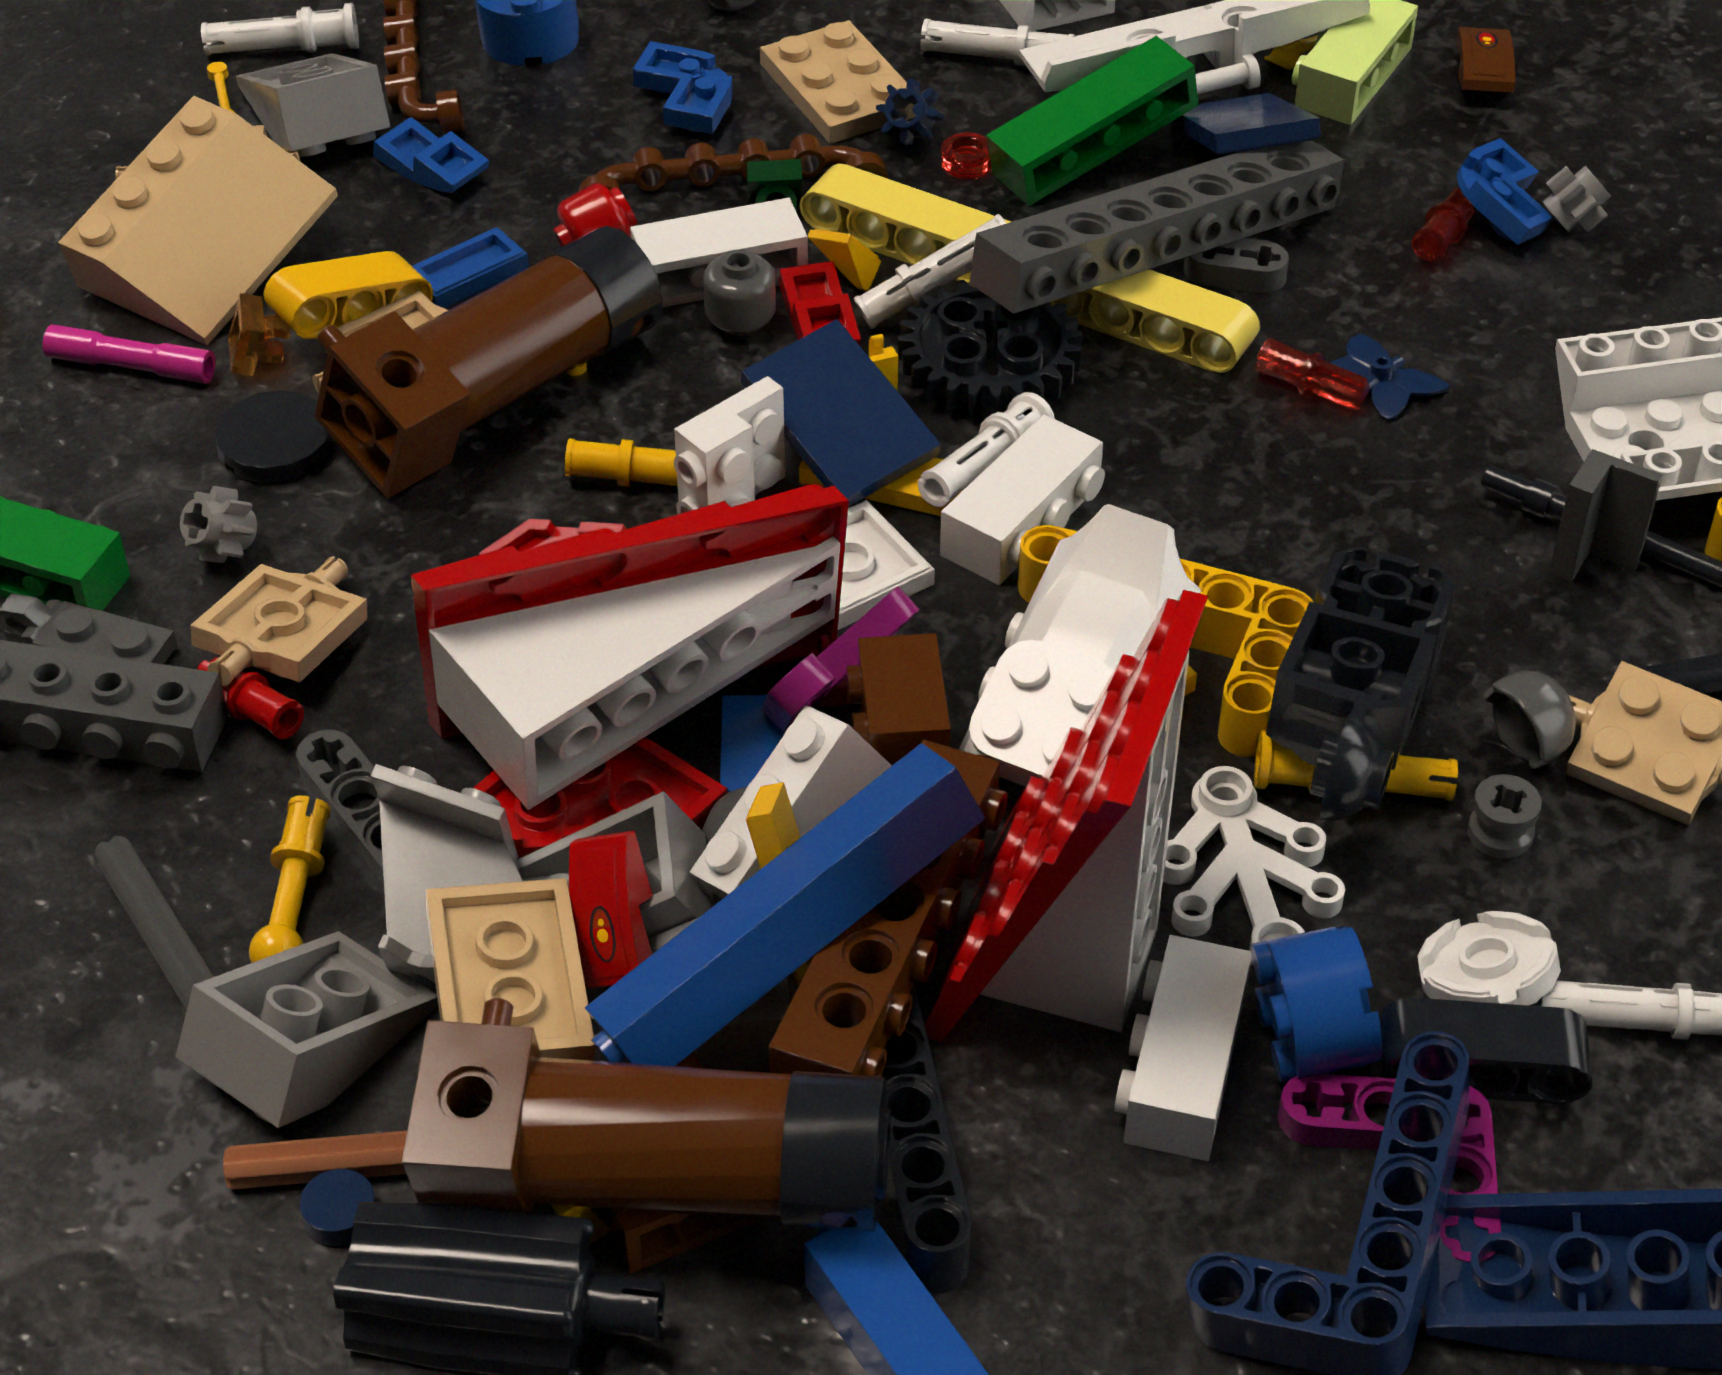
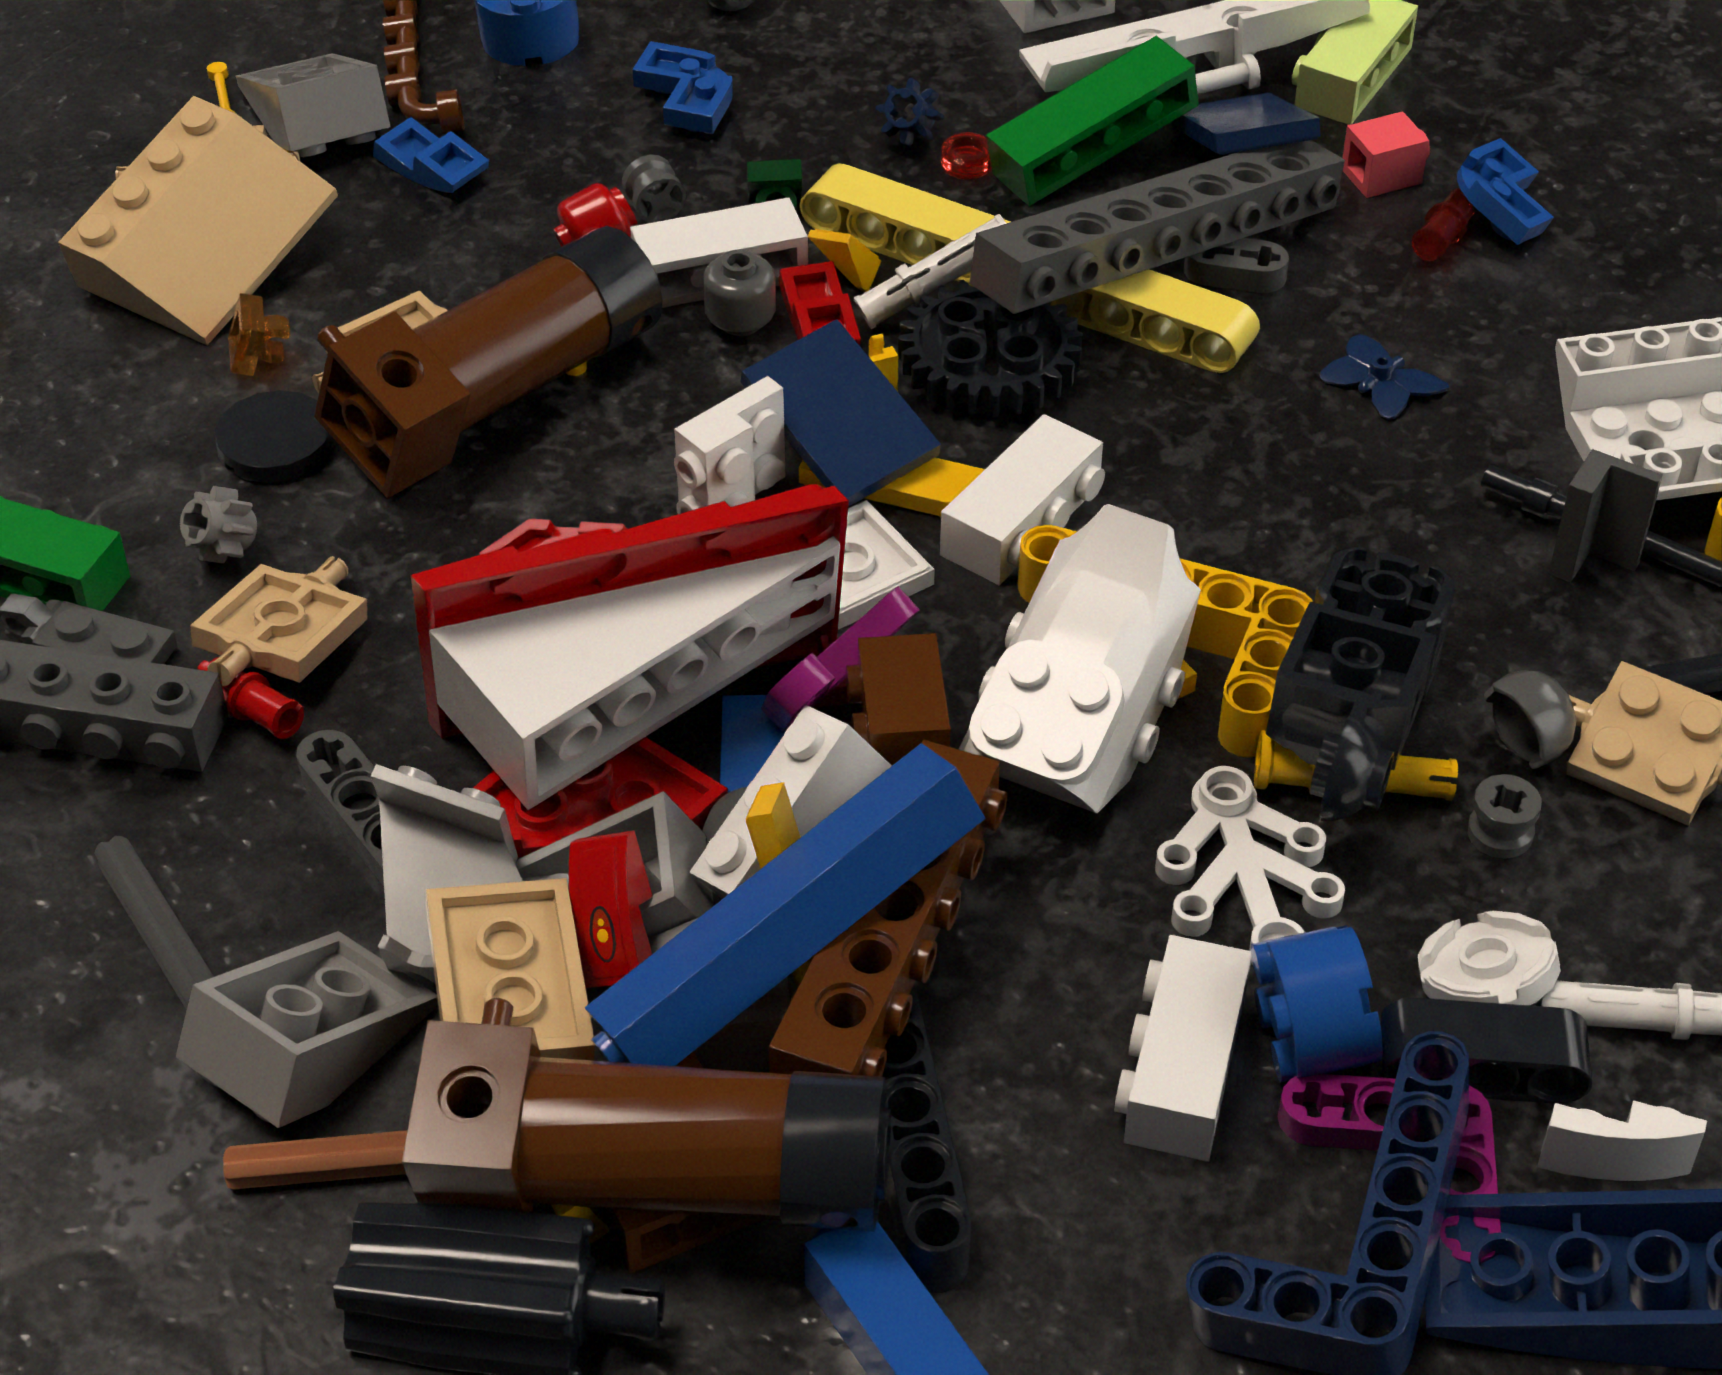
(162, 359): dark pink piece -> none
(297, 859): yellow pin -> none
(305, 29): white pin -> none
(331, 1204): dark blue tile -> none
(340, 290): yellow beam -> none
(472, 266): blue tile -> none
(620, 462): yellow pin -> none
(653, 188): none -> dark grey wheel
(729, 164): reddish brown bar -> none
(834, 79): tan plate -> none
(970, 460): white pin -> none
(982, 40): white pin -> none
(1084, 853): piece -> none
(1287, 55): yellow hand -> none
(1312, 374): clear red axle -> none
(1385, 154): none -> coral brick
(1486, 59): reddish brown slope -> none
(1577, 199): light grey gear -> none
(1645, 1147): none -> white slope

